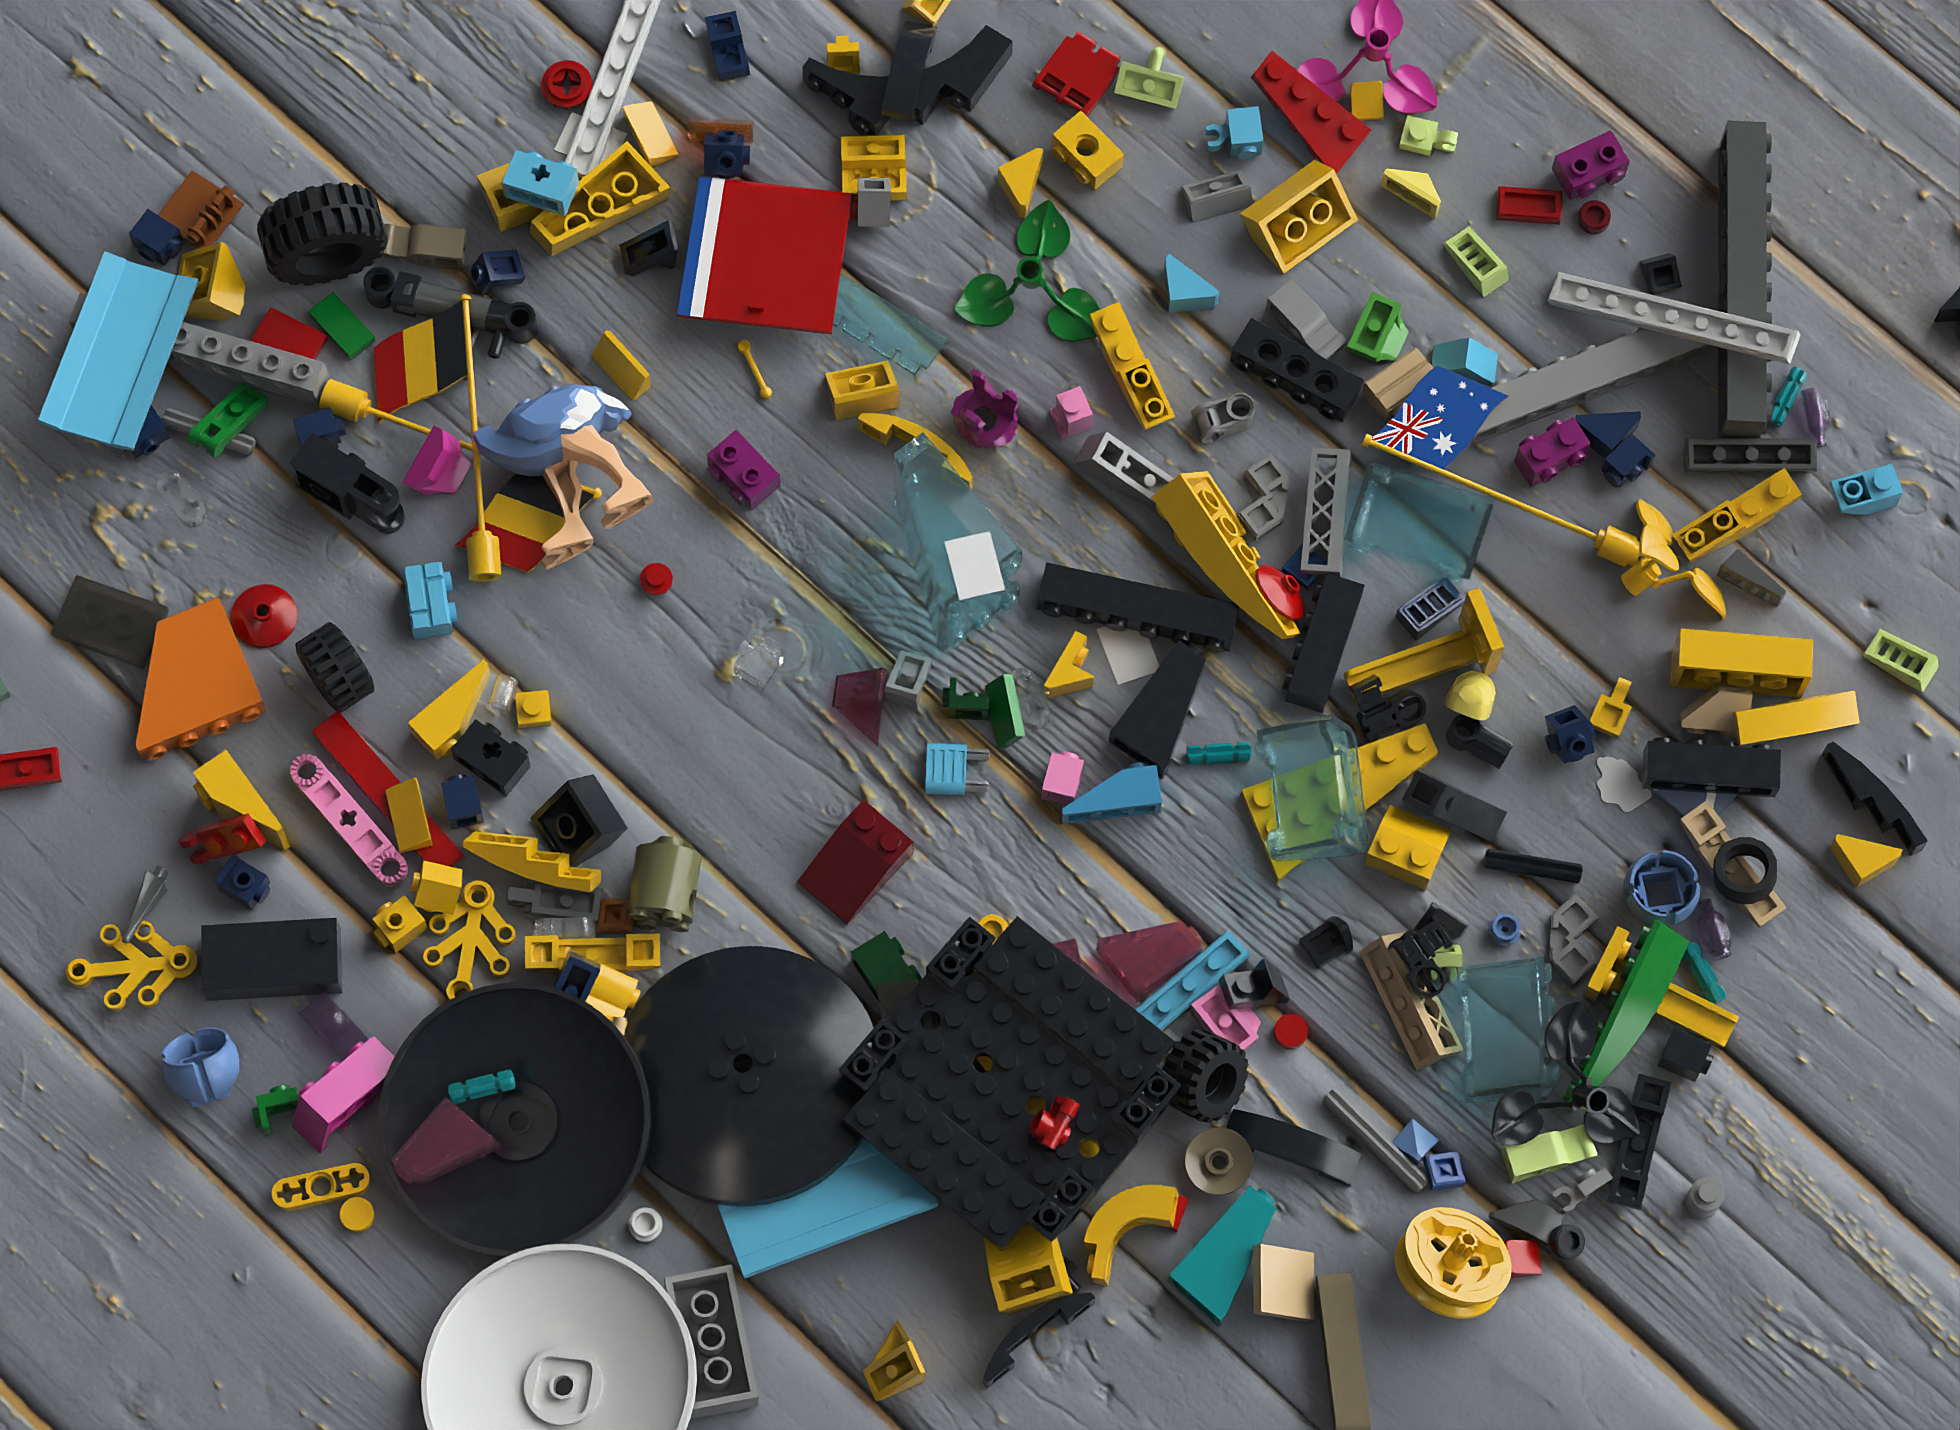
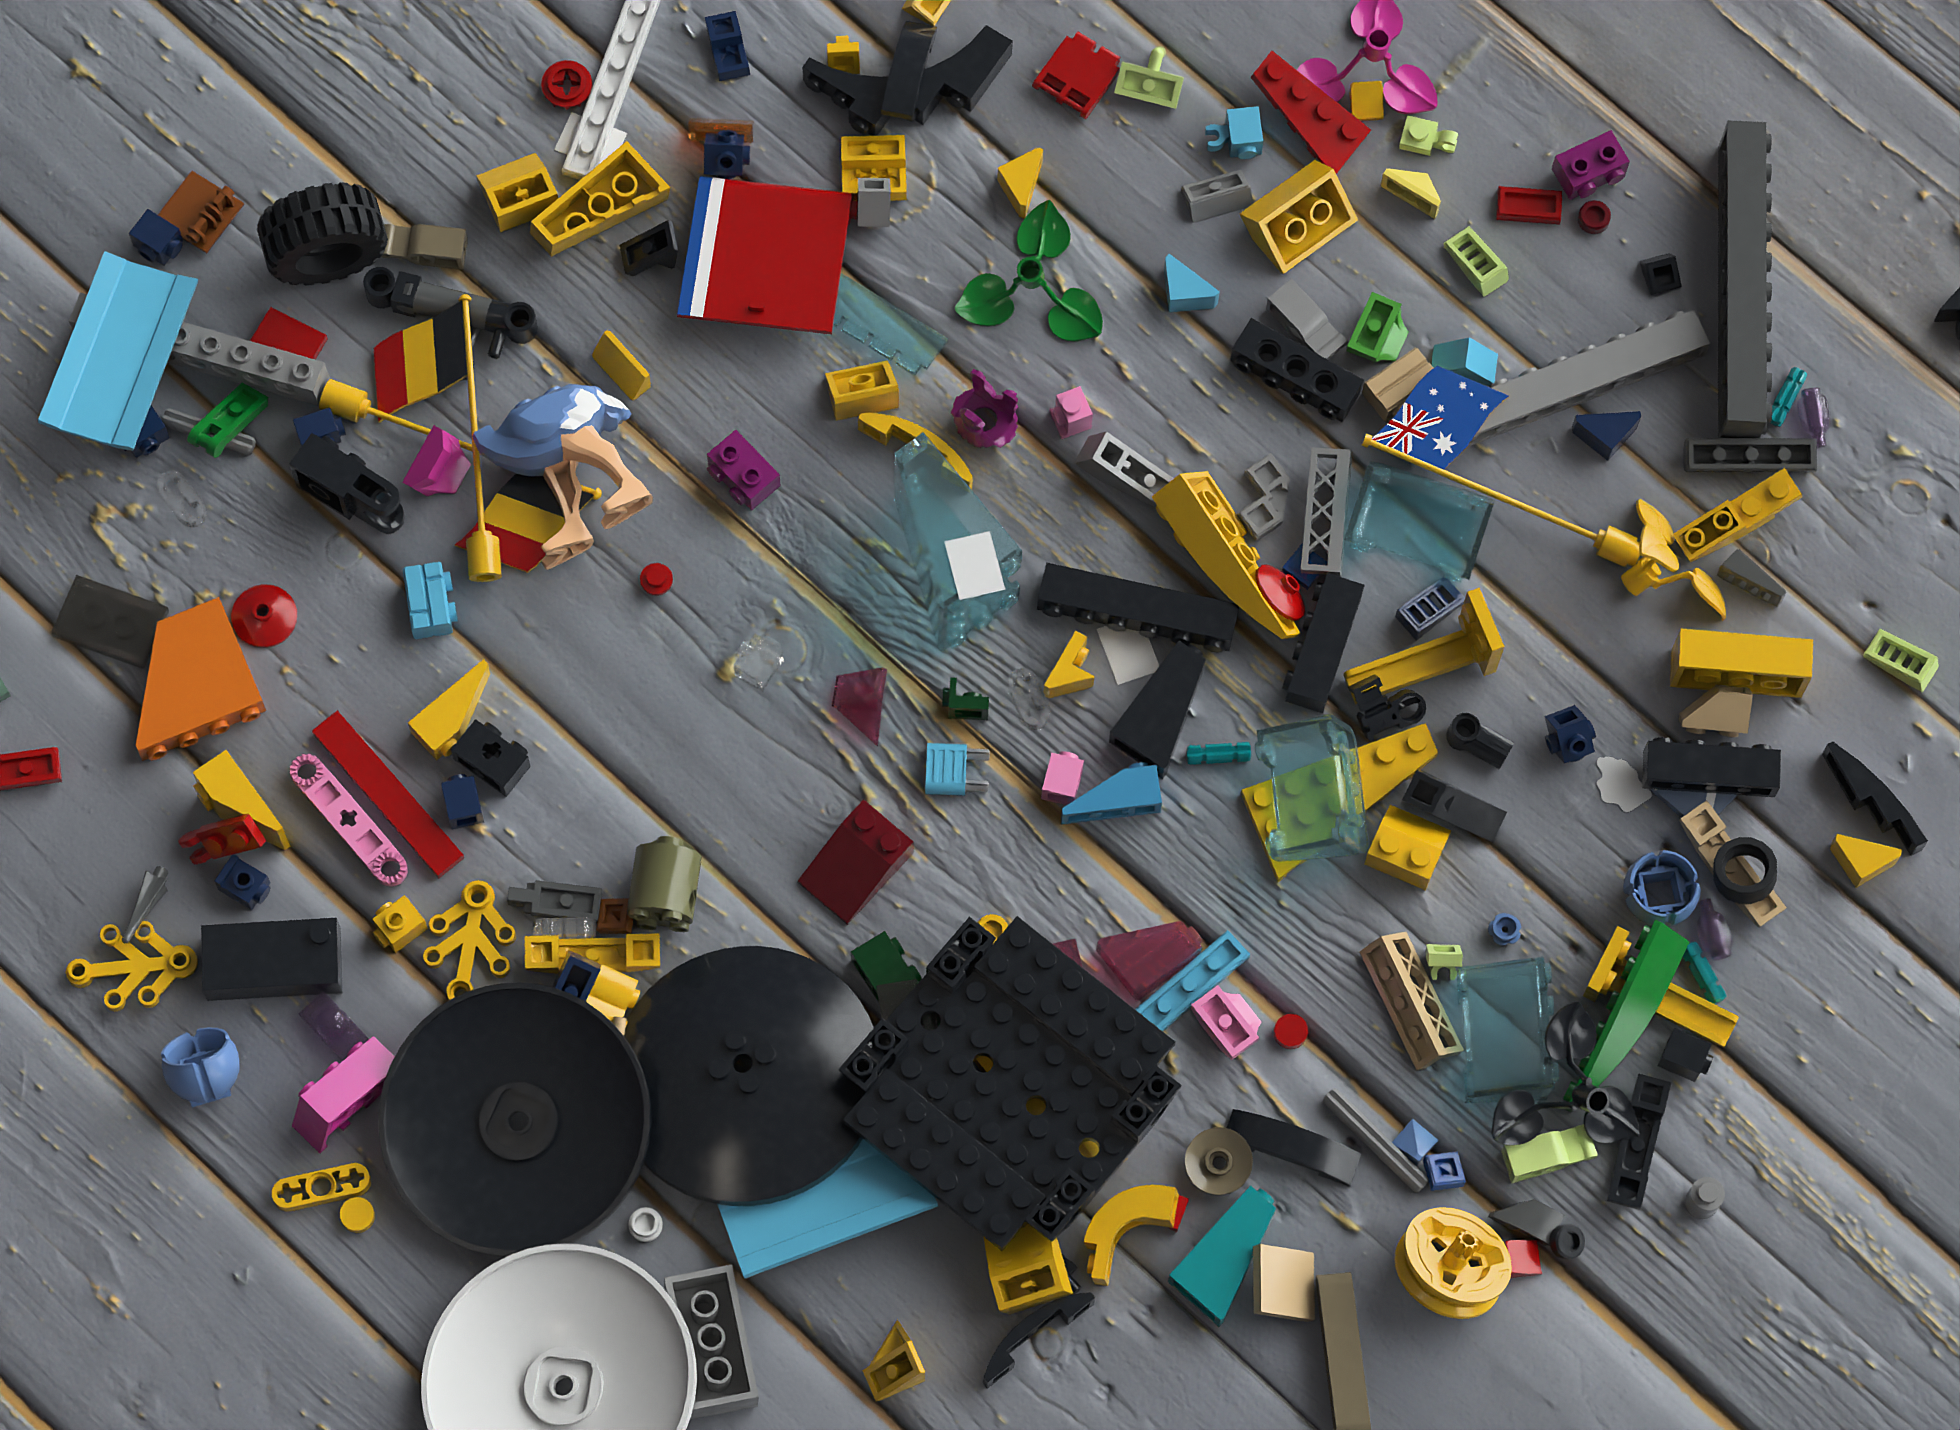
(219, 285): yellow slope -> none
(279, 1100): green bracket -> none
(334, 667): black tyre -> none
(341, 326): green tile -> none
(408, 816): yellow slope -> none
(436, 887): yellow brick -> none
(442, 1144): clear pink slope -> none
(481, 1086): teal axle -> none
(496, 269): dark blue bracket -> none
(503, 692): clear hinge -> none
(522, 857): yellow slope -> none
(533, 709): yellow plate -> none
(540, 182): medium azure brick -> none
(579, 820): black slope -> none
(649, 133): yellow slope -> none
(744, 348): yellow hinge -> none
(907, 679): light grey slope -> none
(1005, 711): green tile -> none
(1052, 1127): red plate -> none
(1083, 134): yellow brick -> none
(1129, 366): yellow slope -> none
(1210, 1075): black tyre -> none
(1221, 417): light grey piece -> none
(1255, 987): black slope -> none
(1327, 941): black tile -> none
(1417, 951): black piece -> none
(1444, 917): black tile -> none
(1472, 695): light yellow piece -> none
(1533, 865): black axle -> none
(1551, 452): magenta brick -> none
(1564, 951): light grey tile -> none
(1589, 1185): light grey plate -> none
(1611, 712): yellow plate -> none
(1627, 461): dark blue brick -> none
(1674, 318): white tile -> none
(1796, 717): yellow slope -> none
(1868, 491): medium azure slope -> none

